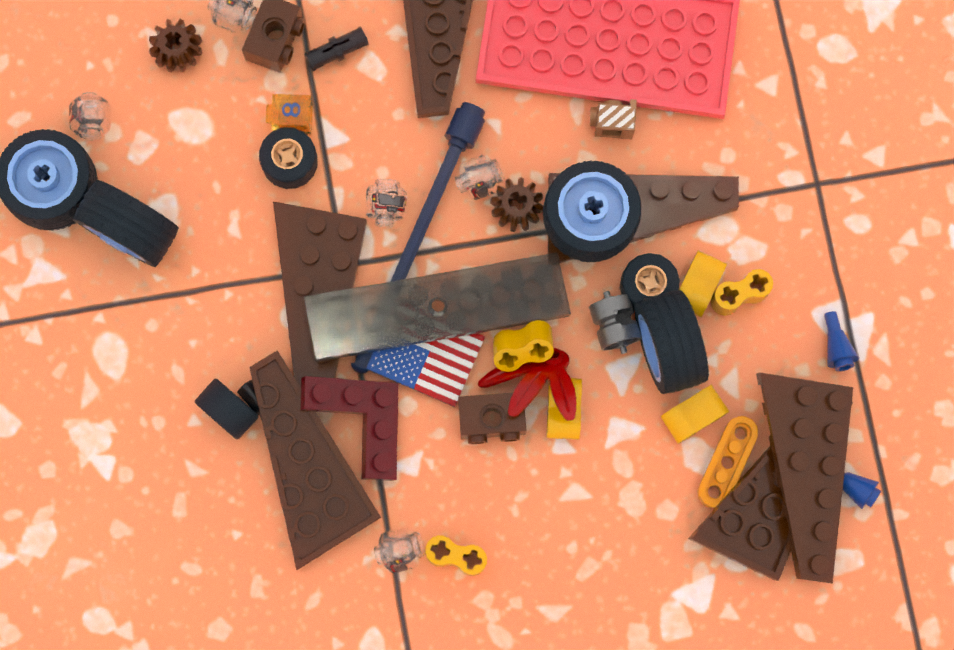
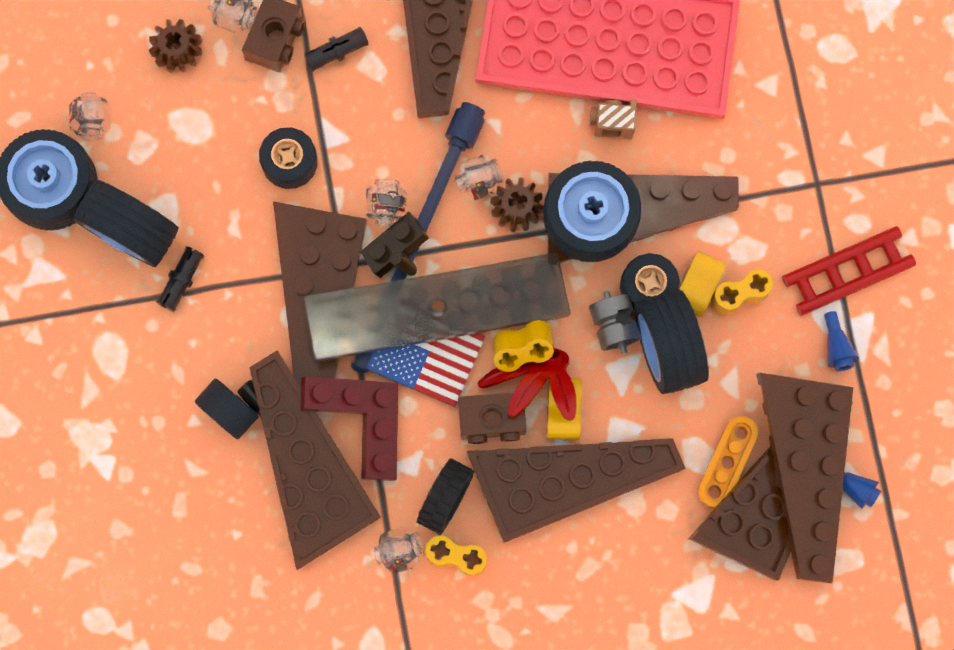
(180, 279): none -> black pin
(290, 111): clear yellow brick -> none
(395, 246): none -> dark brown plate
(445, 496): none -> black tyre
(554, 482): none -> reddish brown wing
(694, 414): yellow axle -> none
(840, 288): none -> red bar

